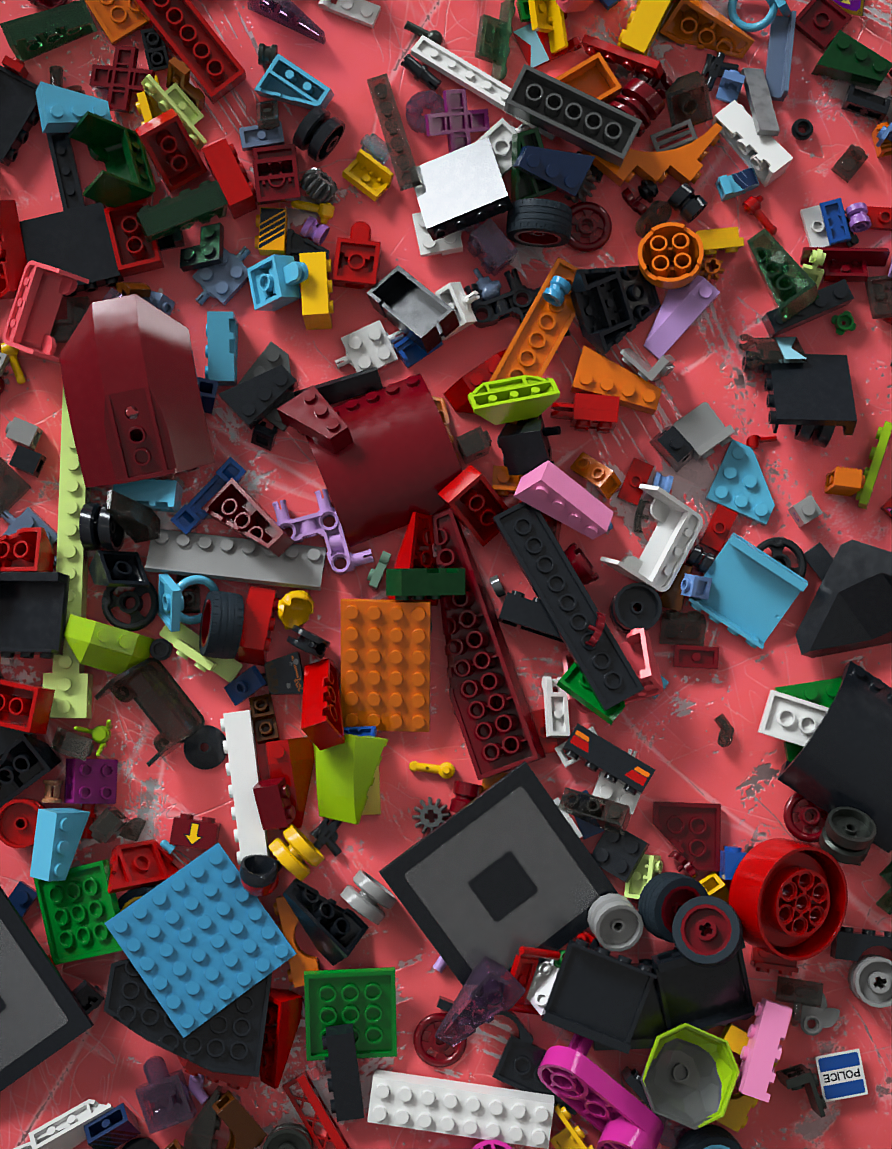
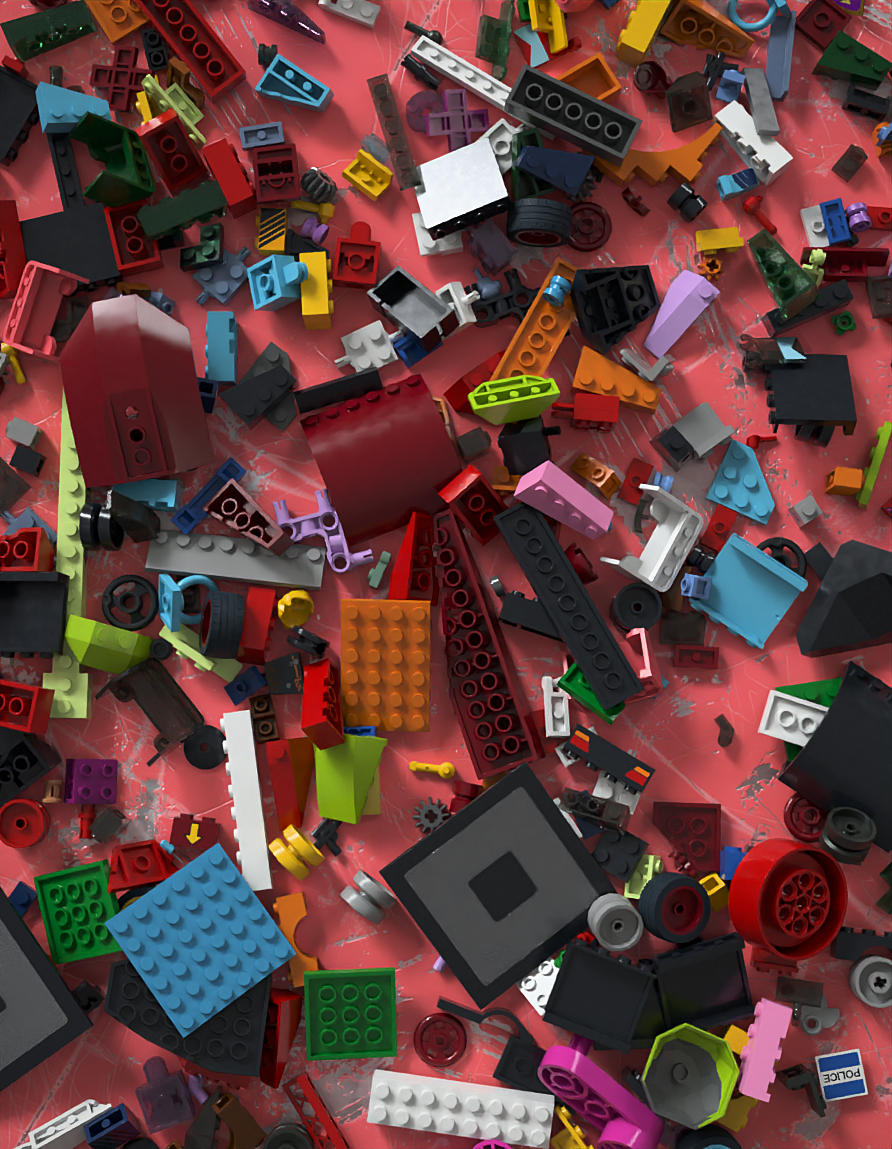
(56, 842): medium azure wedge -> none
(72, 743): clear smoke brick -> none
(99, 734): lime plant -> none
(118, 569): black slope -> none
(133, 829): clear smoke tile -> none
(259, 874): black piece -> none
(264, 436): black tile -> none
(268, 115): clear smoke plate -> none
(274, 803): dark red brick -> none
(316, 419): dark red wedge -> none
(318, 133): black wheel -> none
(330, 927): black wedge -> none
(344, 1072): black brick -> none
(424, 582): dark green wedge -> none
(483, 996): clear purple wedge -> none
(524, 970): red plate -> none
(600, 623): dark red piece -> none
(628, 59): red plate -> none
(639, 101): dark red wheel -> none
(648, 190): black plate -> none
(651, 218): clear smoke plate -> none
(670, 245): orange cylinder -> none
(671, 129): flat silver tile -> none
(713, 948): wheel -> none
(802, 123): black plate -> none

